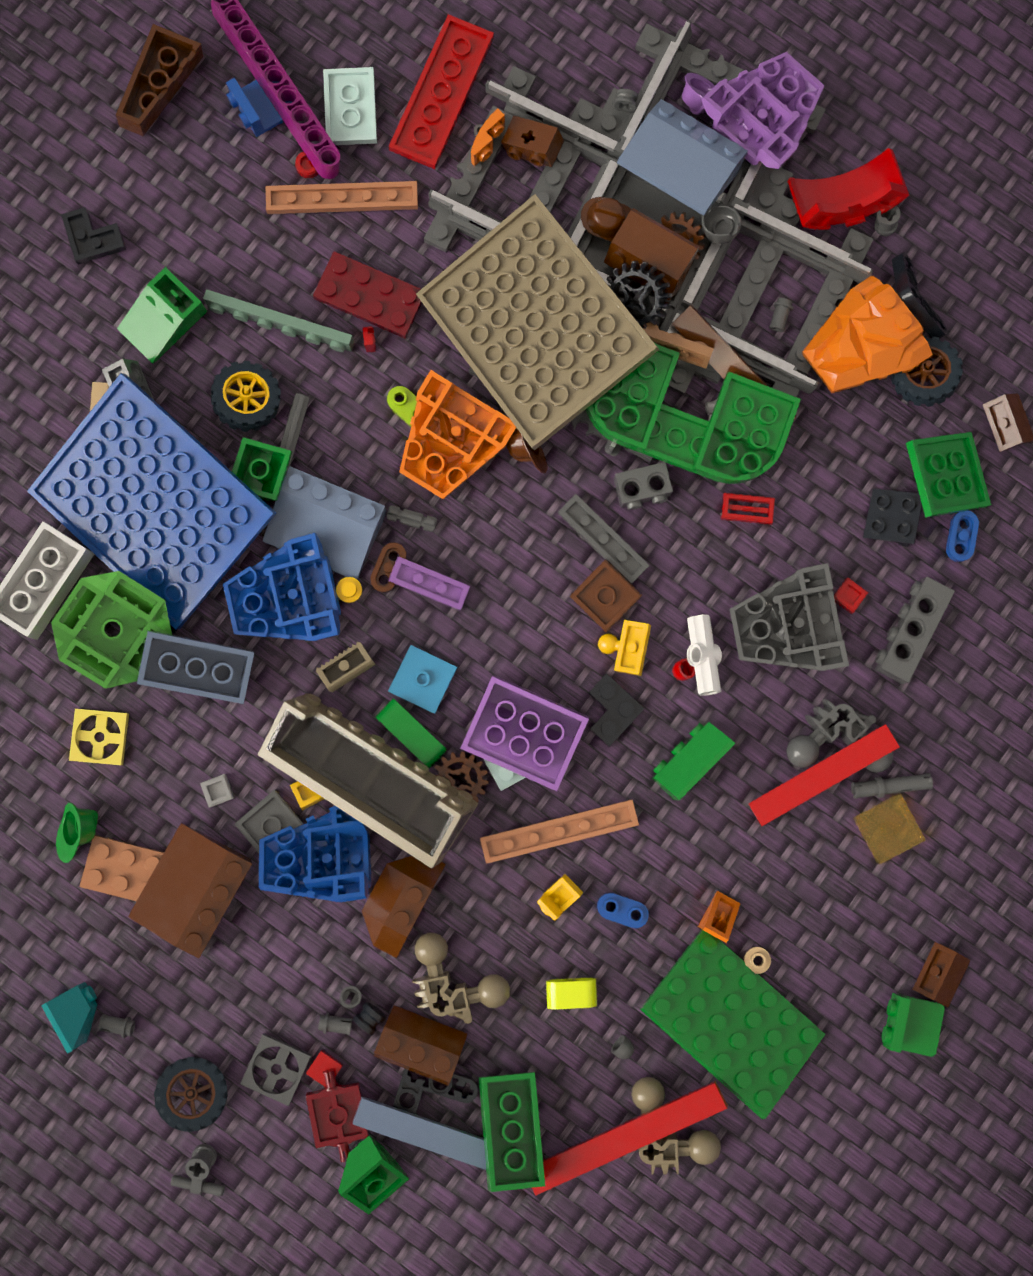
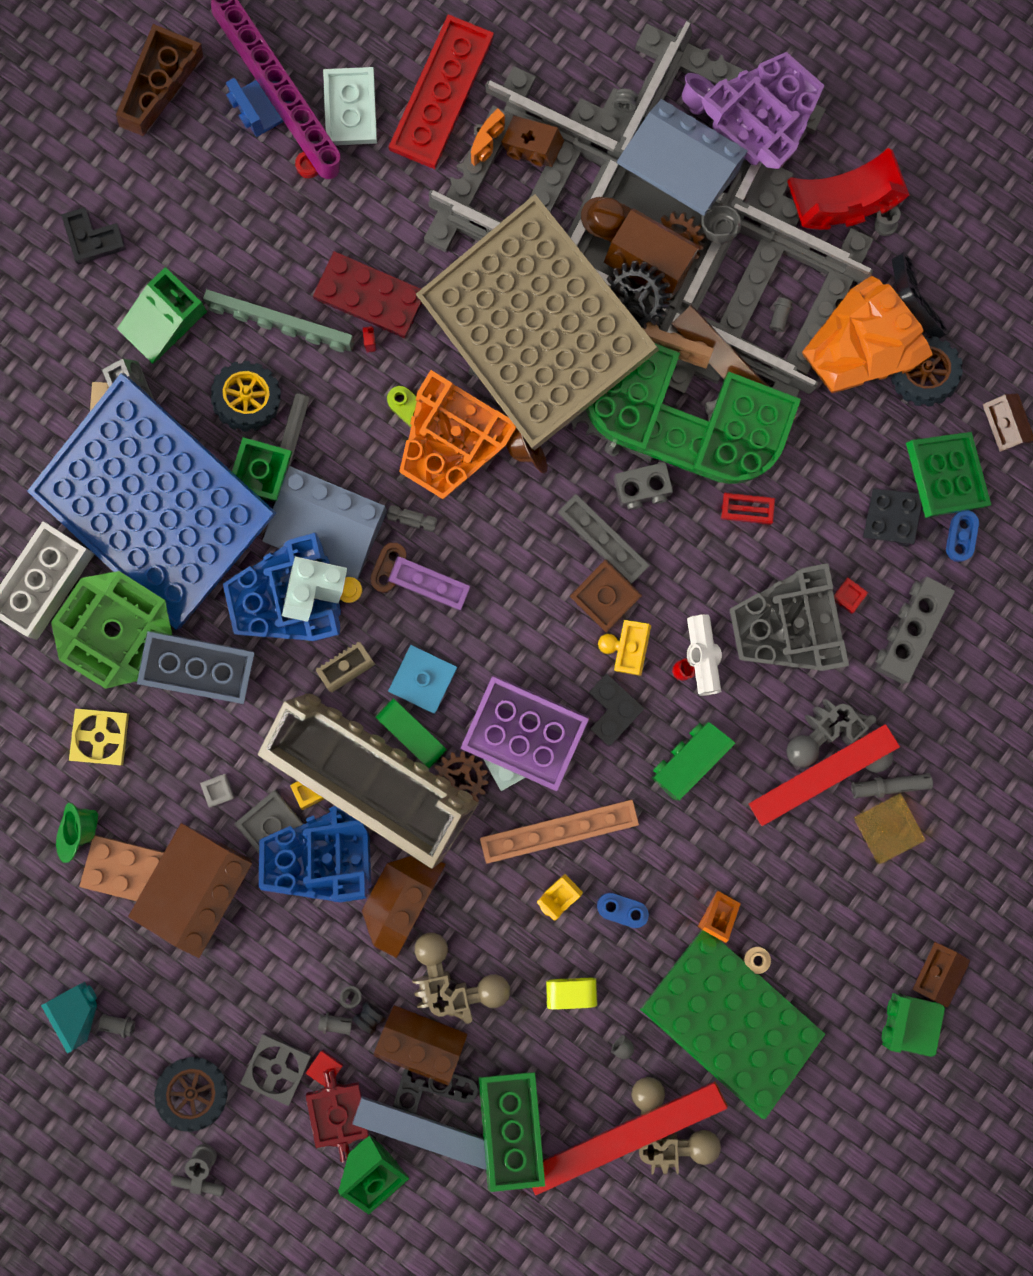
(309, 581): none -> light aqua brick
(341, 197): nougat plate -> none

